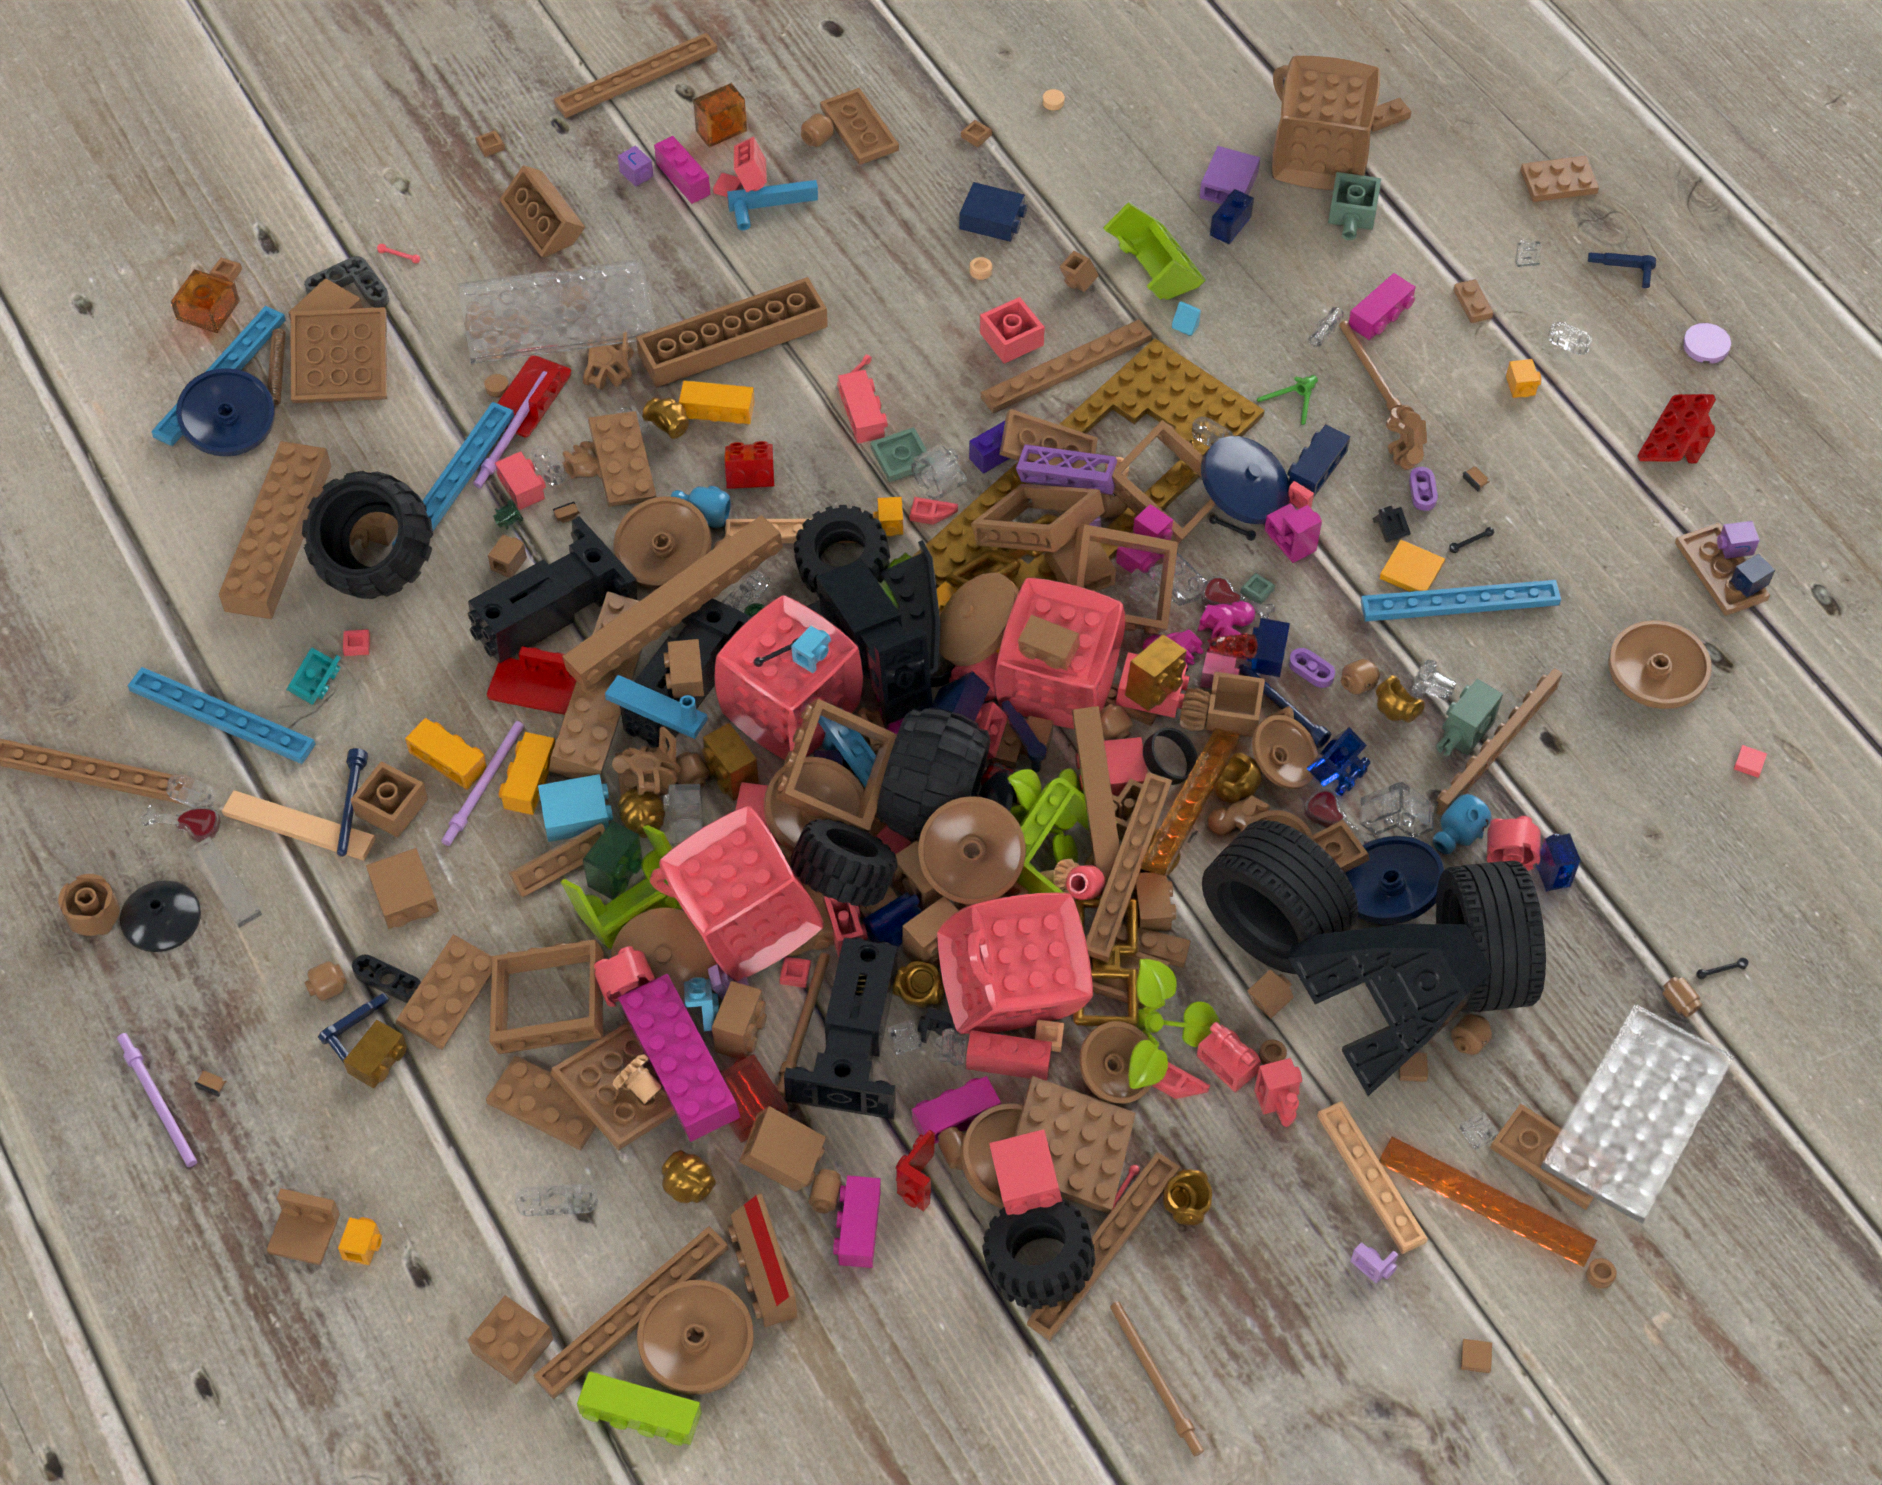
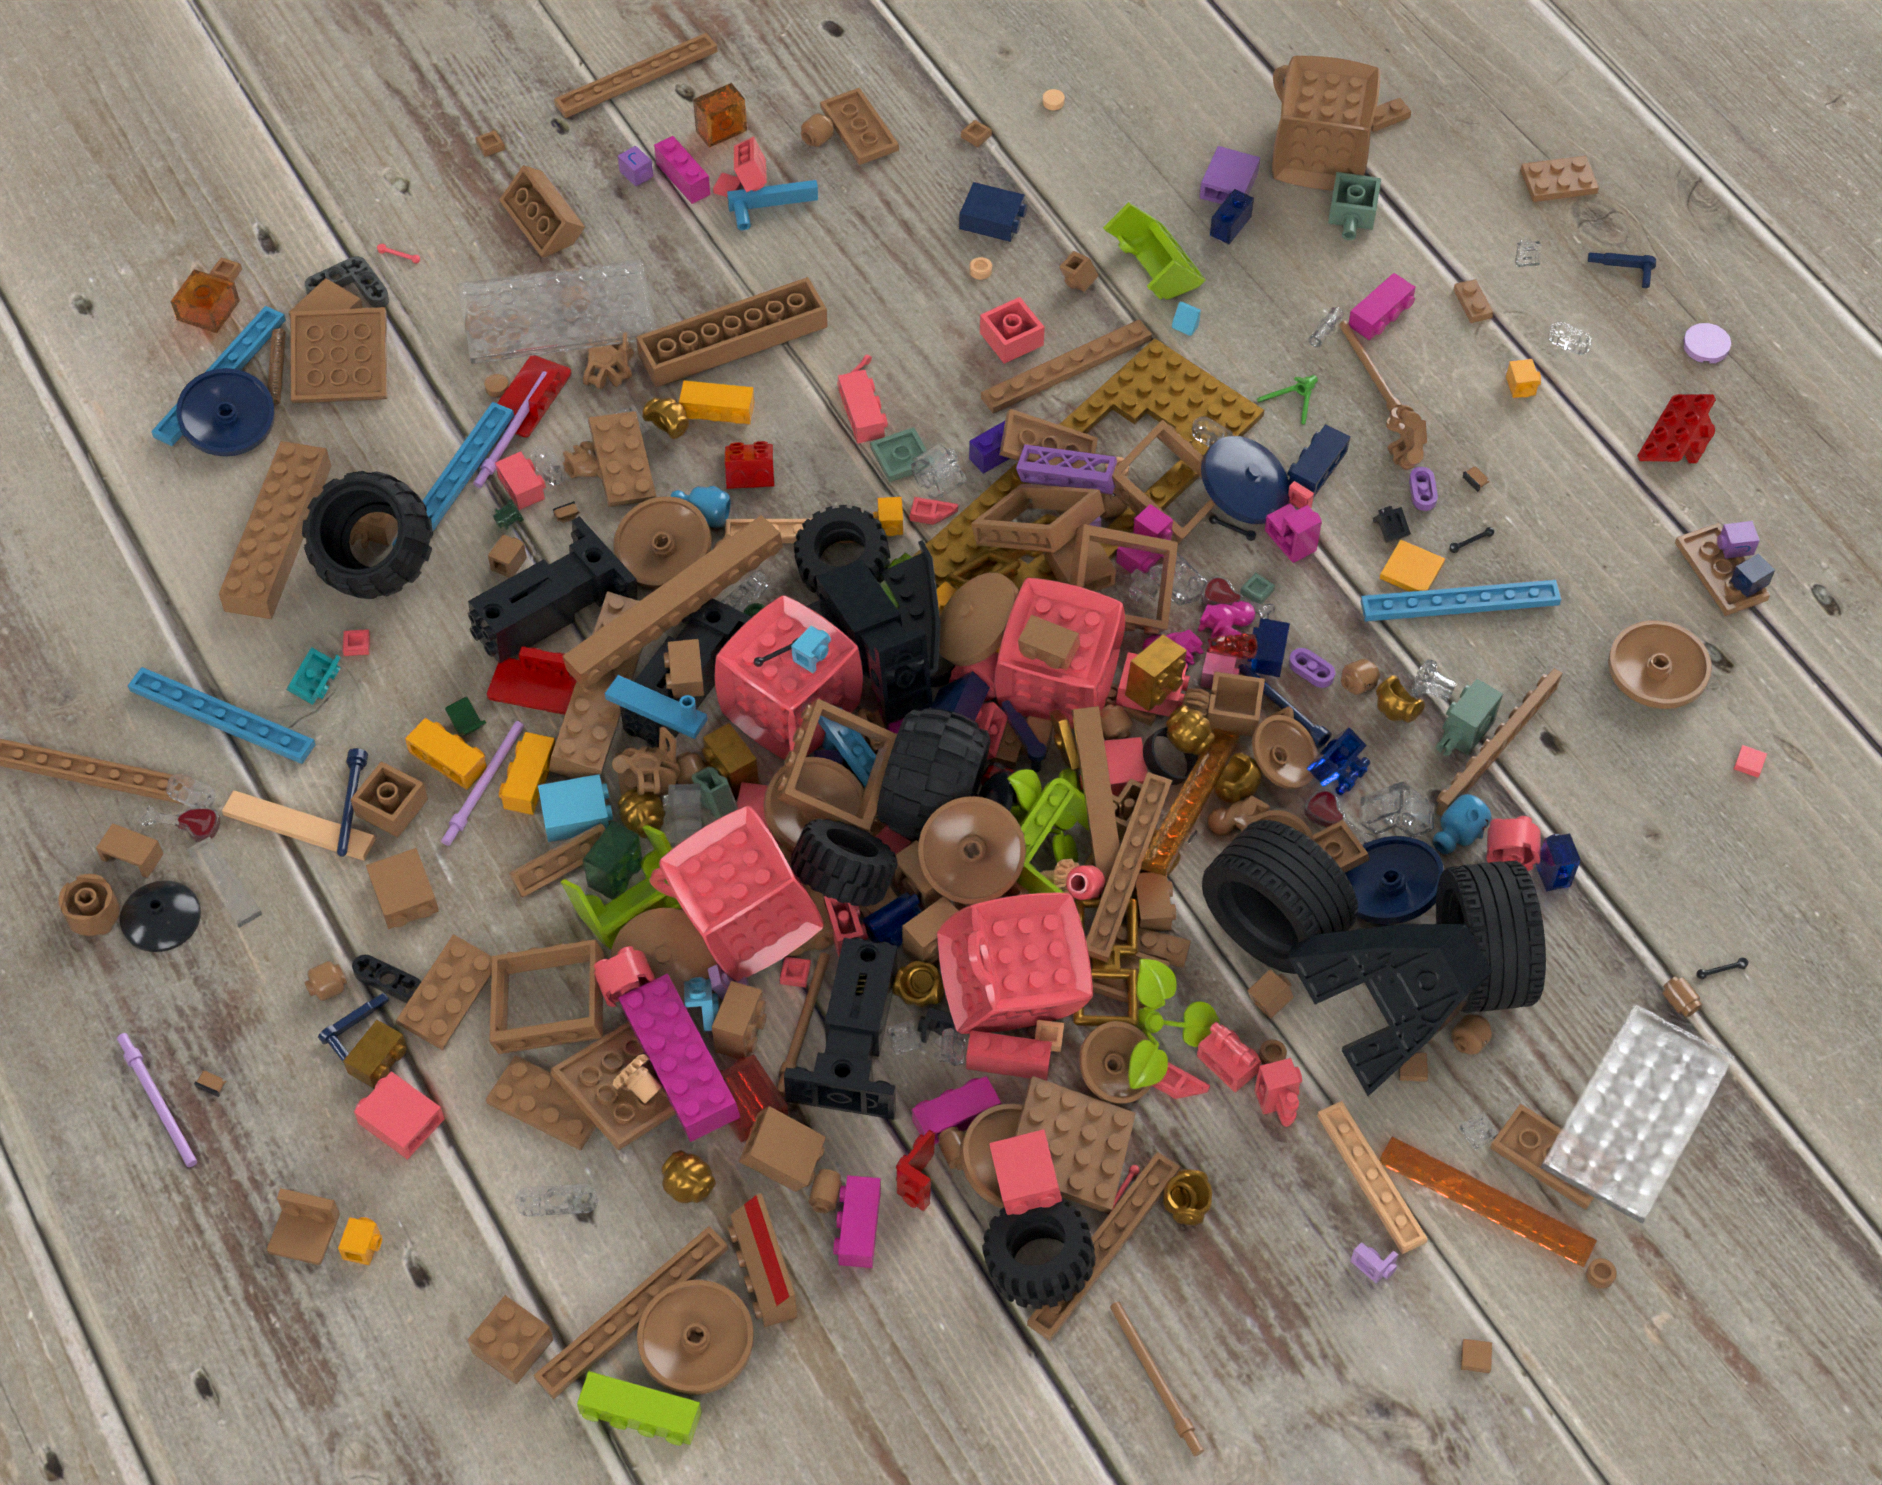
(131, 848): none -> medium nougat panel
(399, 1115): none -> coral brick
(464, 717): none -> dark green bracket
(715, 792): none -> sand green brick
(1064, 739): none -> pearl gold plate
(1189, 730): none -> pearl gold hair

